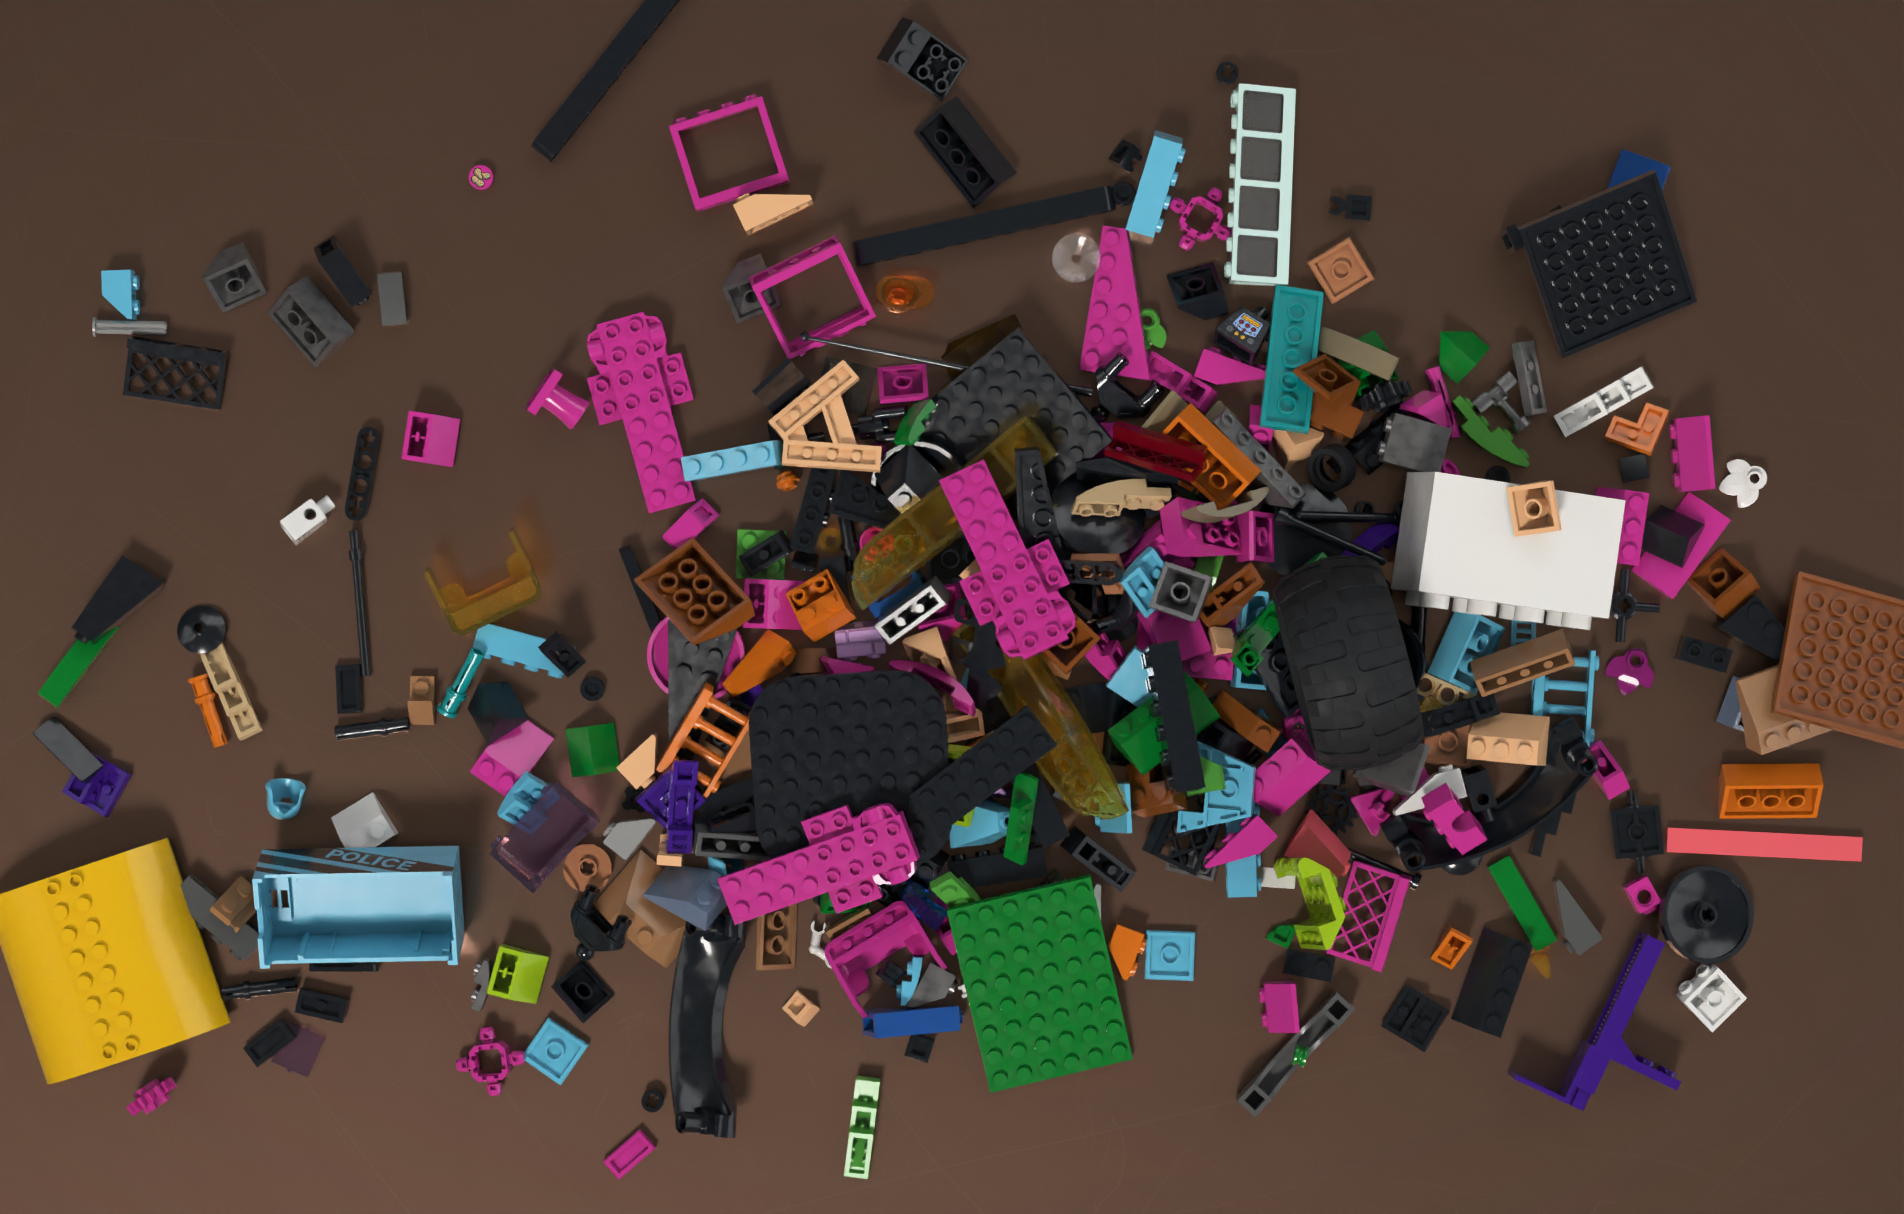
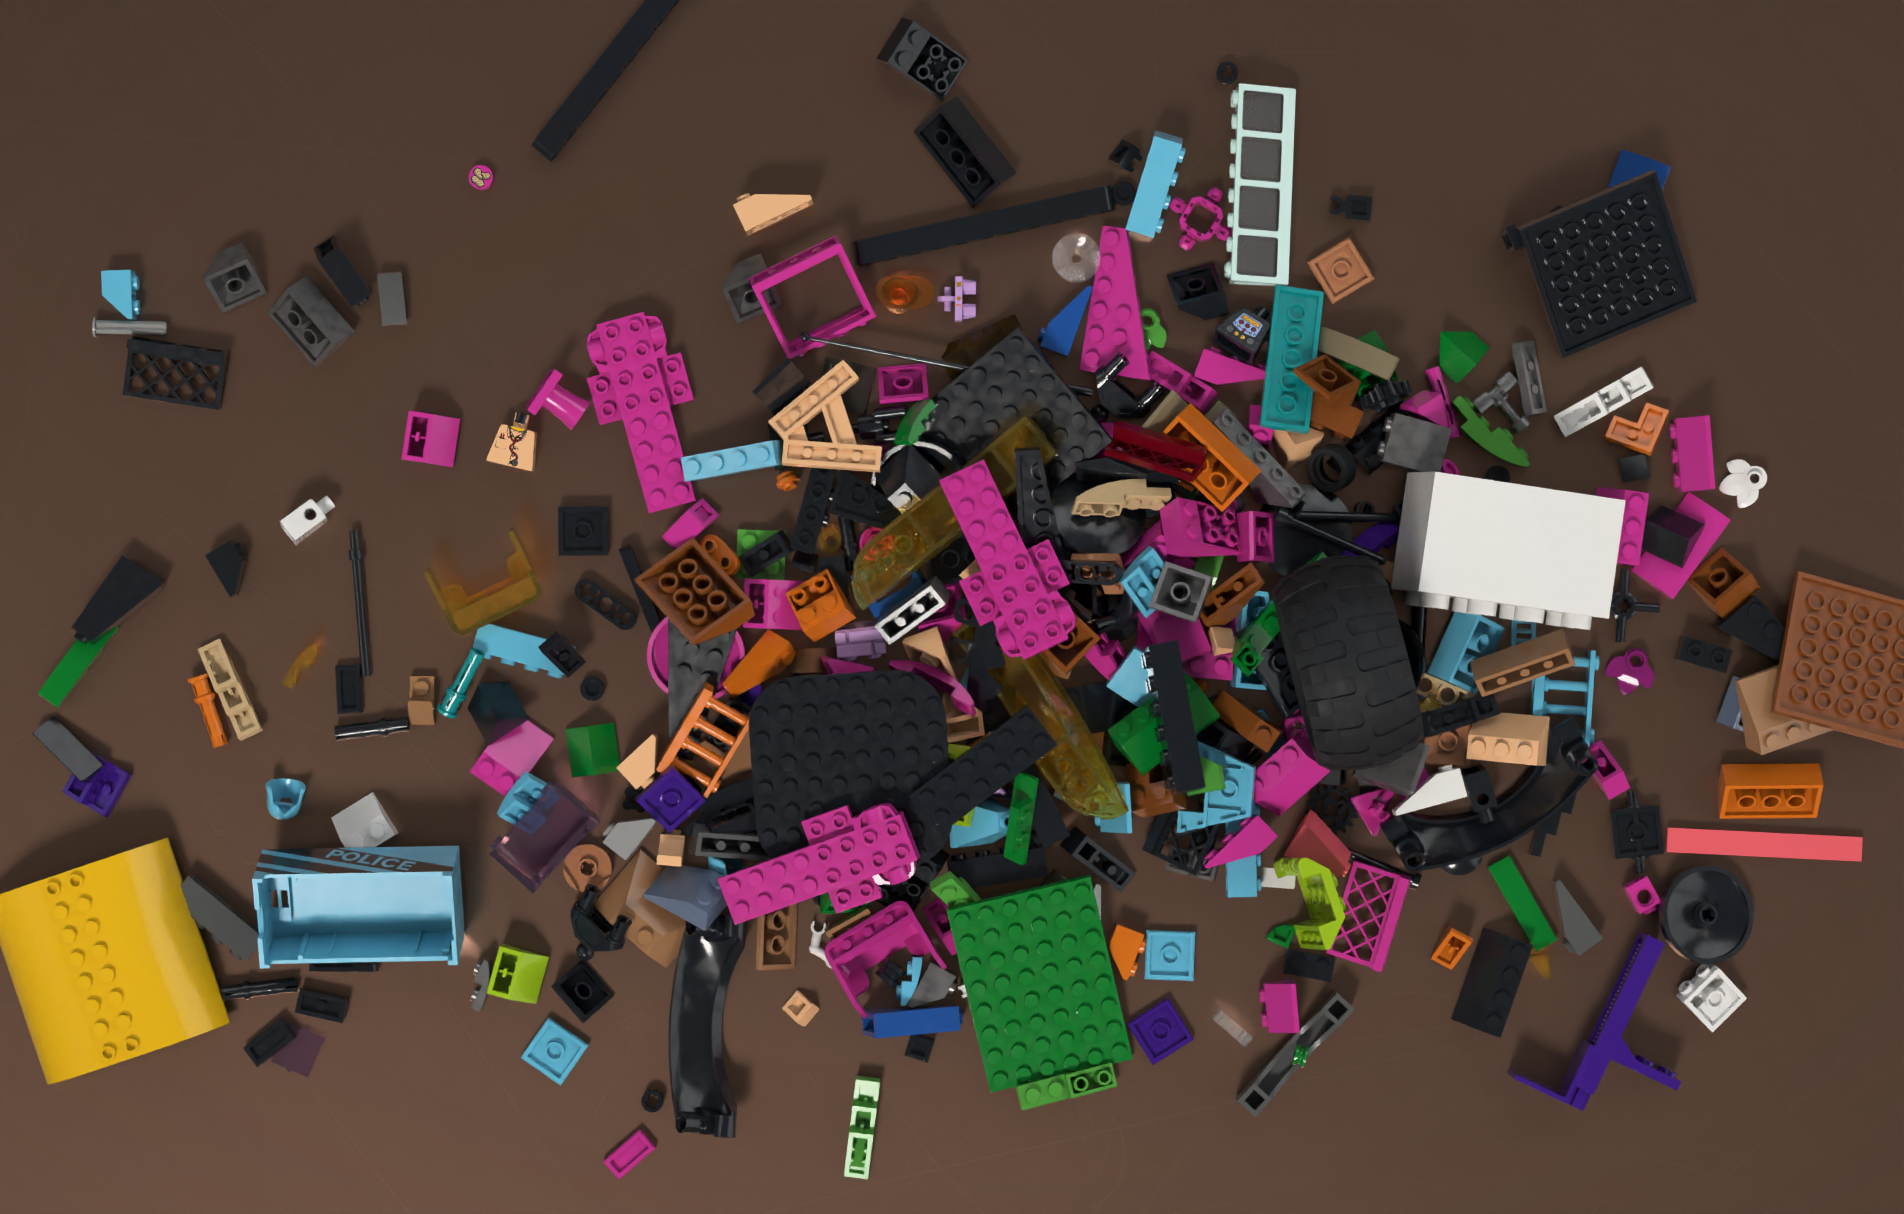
(151, 1096): dark pink gear -> none
(211, 634): black dish -> none
(229, 565): none -> black slope
(236, 904): medium nougat plate -> none
(306, 660): none -> clear yellow slope
(365, 474): black beam -> none
(508, 1059): dark pink piece -> none
(515, 445): none -> light nougat torso
(582, 531): none -> black plate
(587, 598): none -> black beam
(680, 806): dark purple slope -> none
(720, 553): none -> orange plate
(731, 194): dark pink window -> none
(917, 900): clear blue slope -> none
(962, 287): none -> lavender hips
(1063, 328): none -> blue slope
(1066, 1086): none -> bright green slope
(1160, 1031): none -> dark purple tile
(1208, 512): dark tan slope -> none
(1232, 1027): none -> clear beam
(1415, 1018): black slope -> none
(1445, 810): dark pink arch -> none
(1534, 508): light nougat slope -> none

